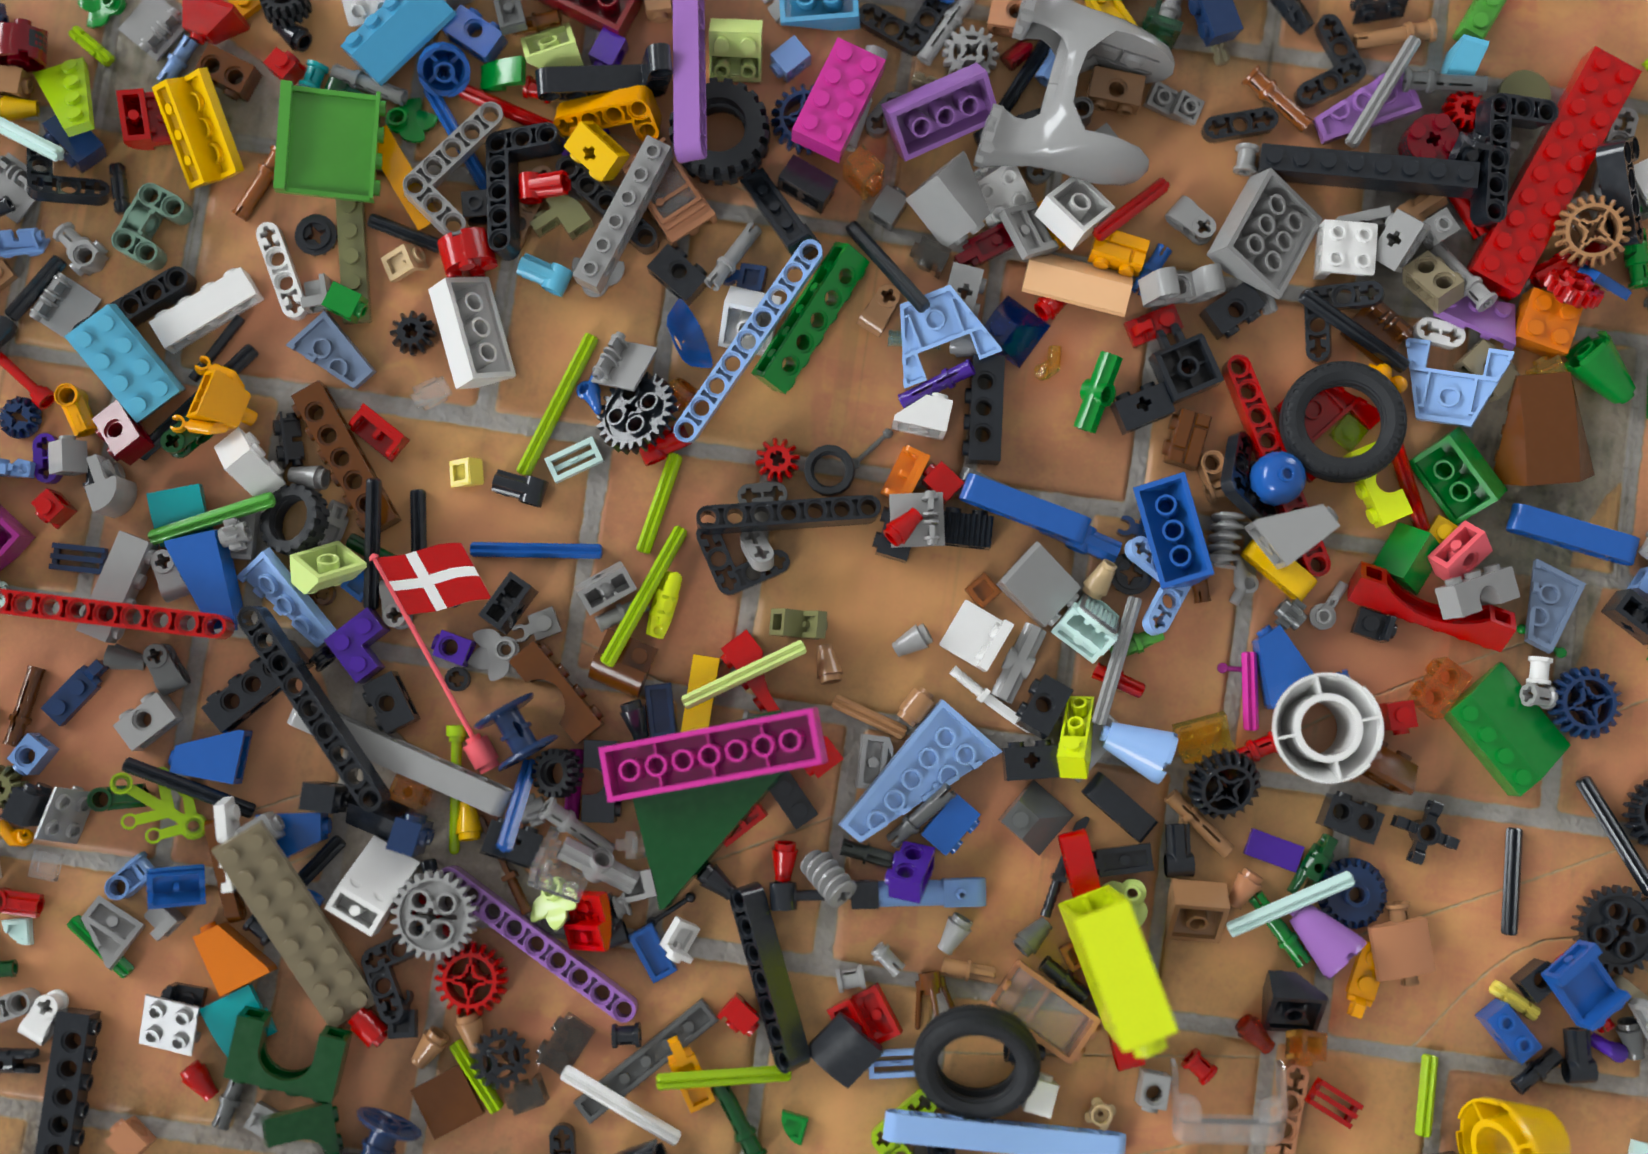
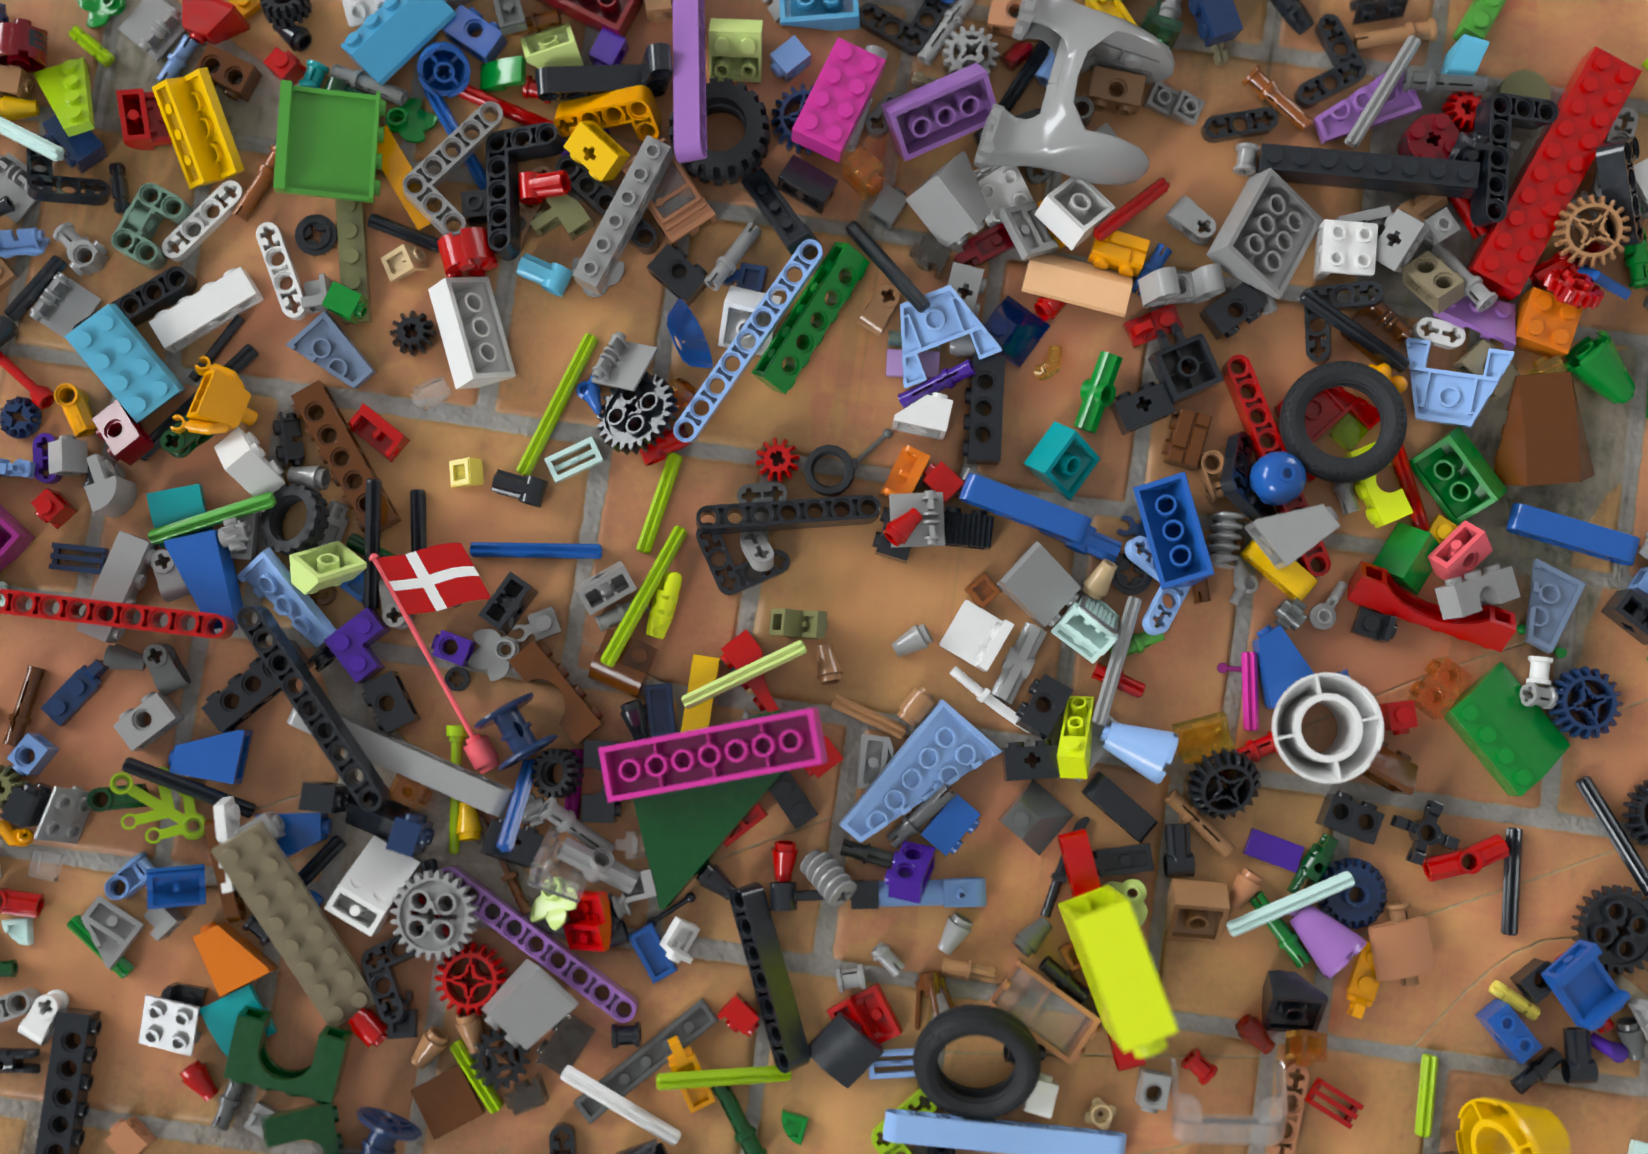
(207, 224): none -> white beam
(528, 1005): none -> light grey slope
(929, 361): none -> lavender tile
(1062, 460): none -> teal slope
(1346, 497): none -> light grey pin
(1481, 855): none -> red piece

